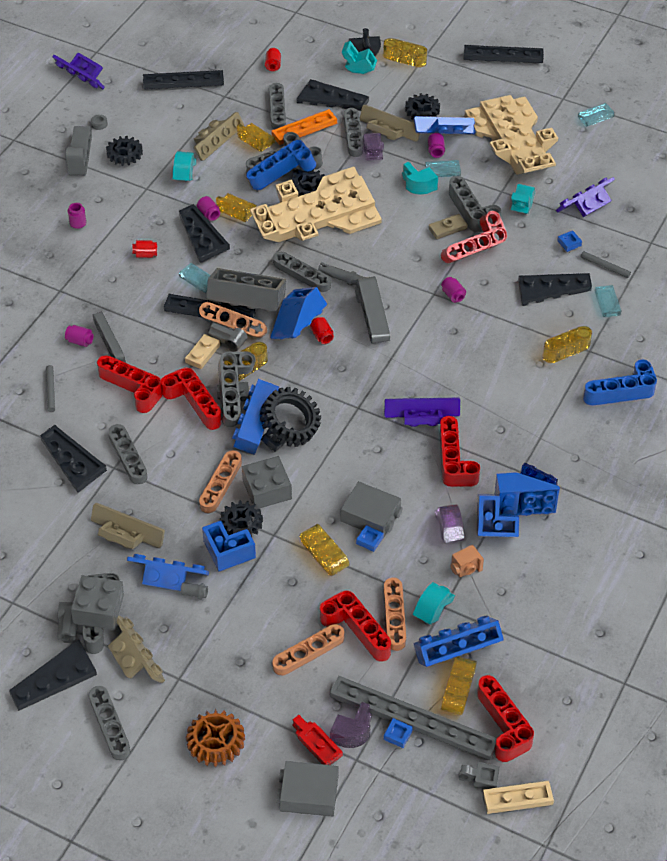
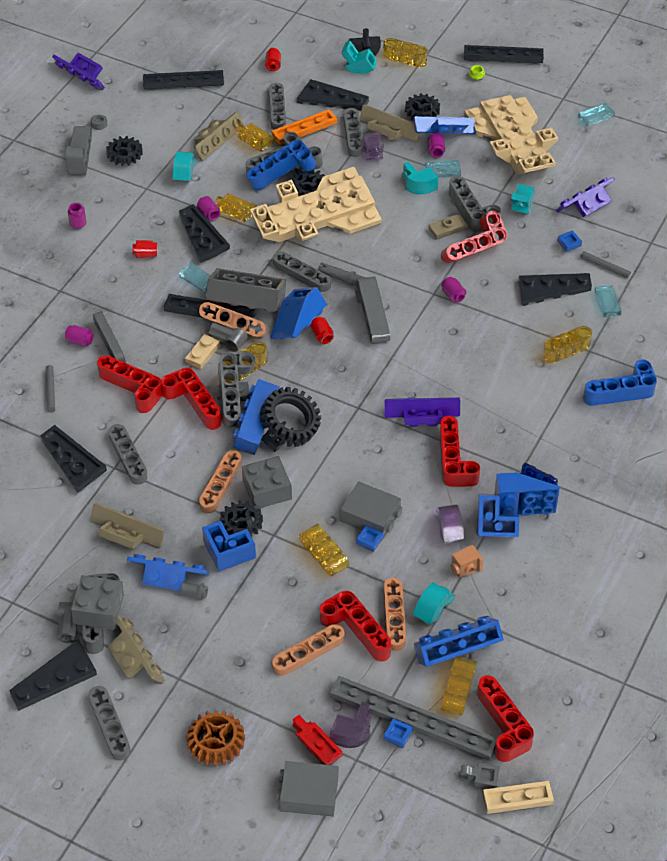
(477, 72): none -> lime plate

